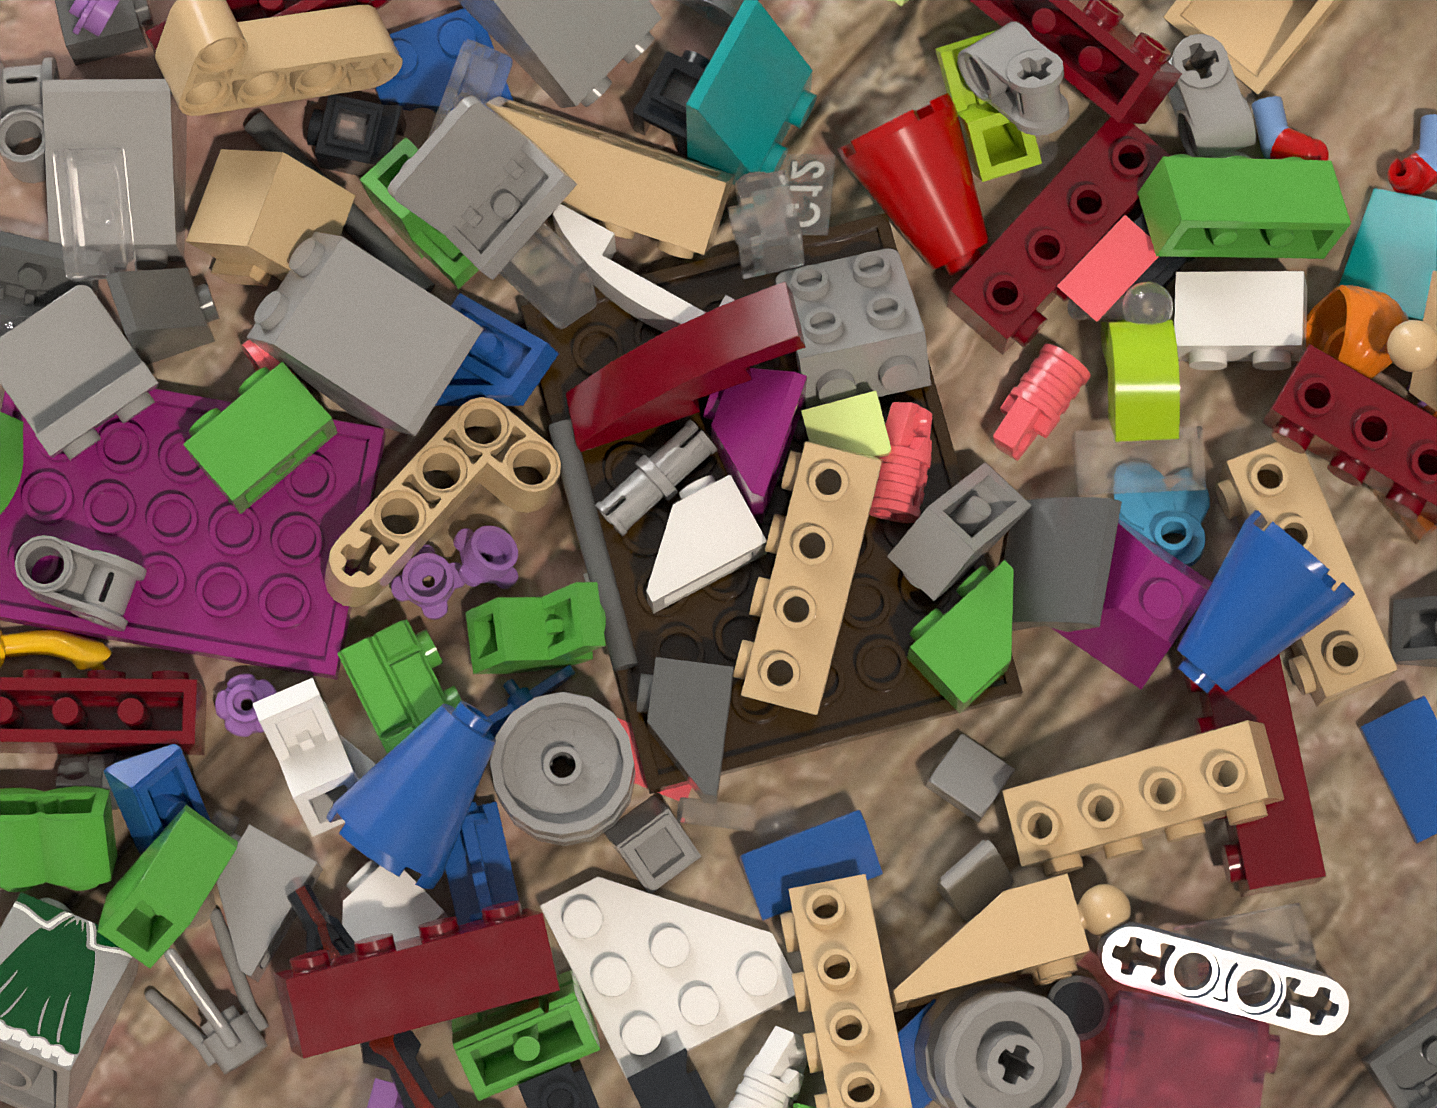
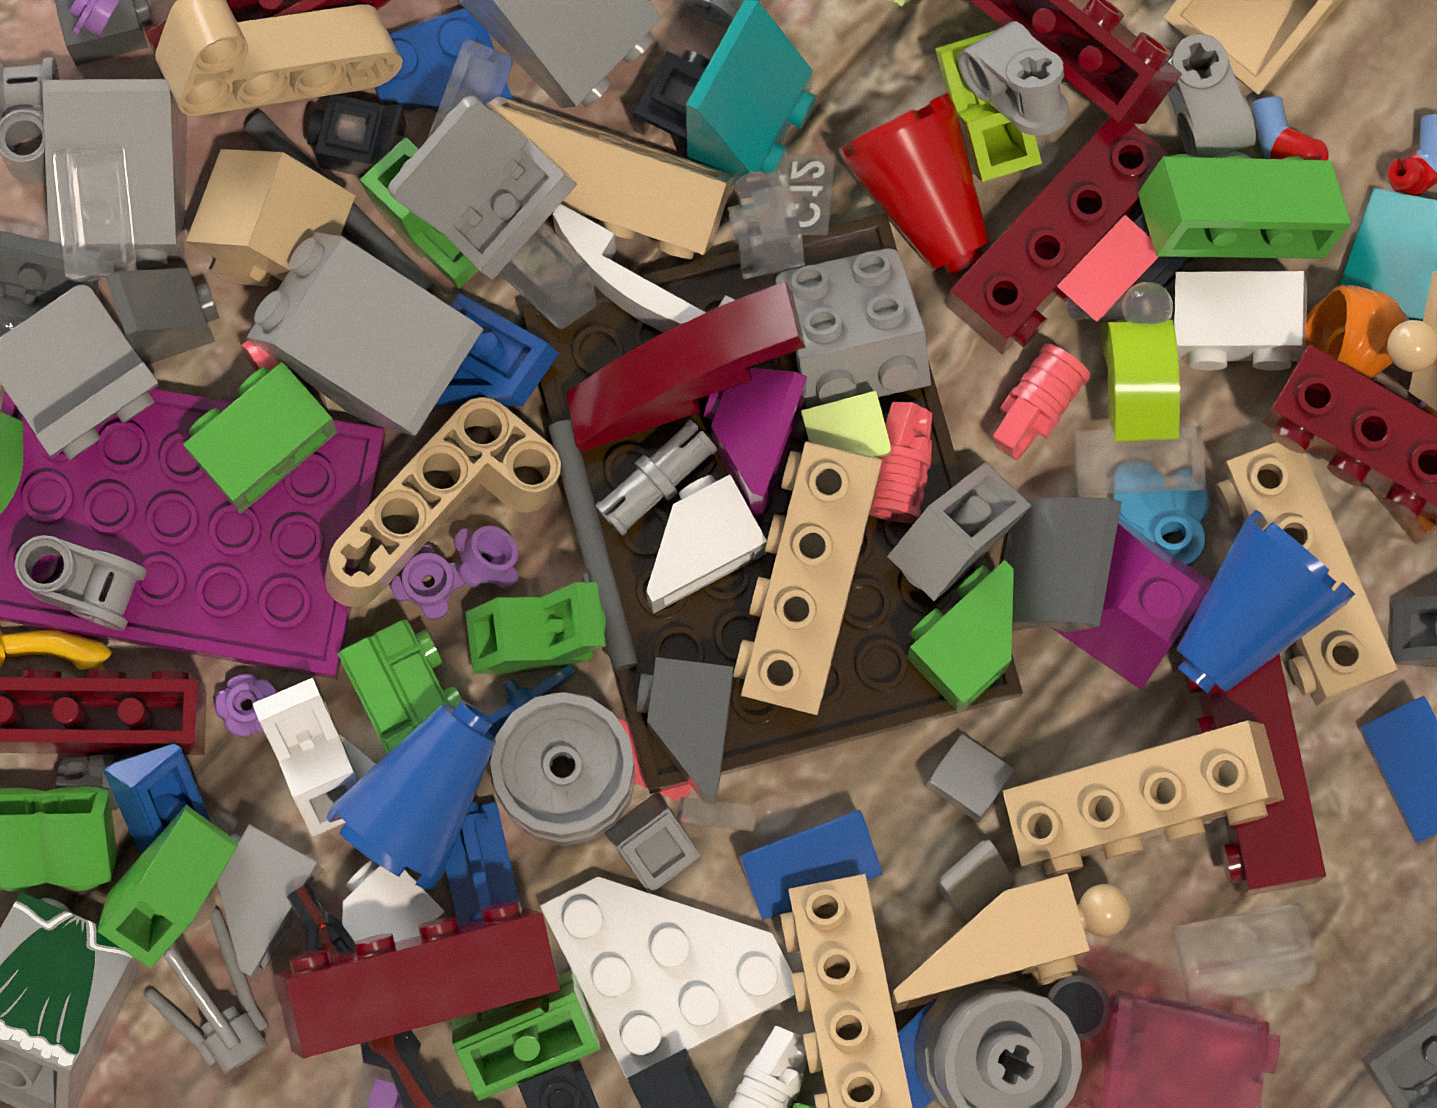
(1220, 985): beam -> none

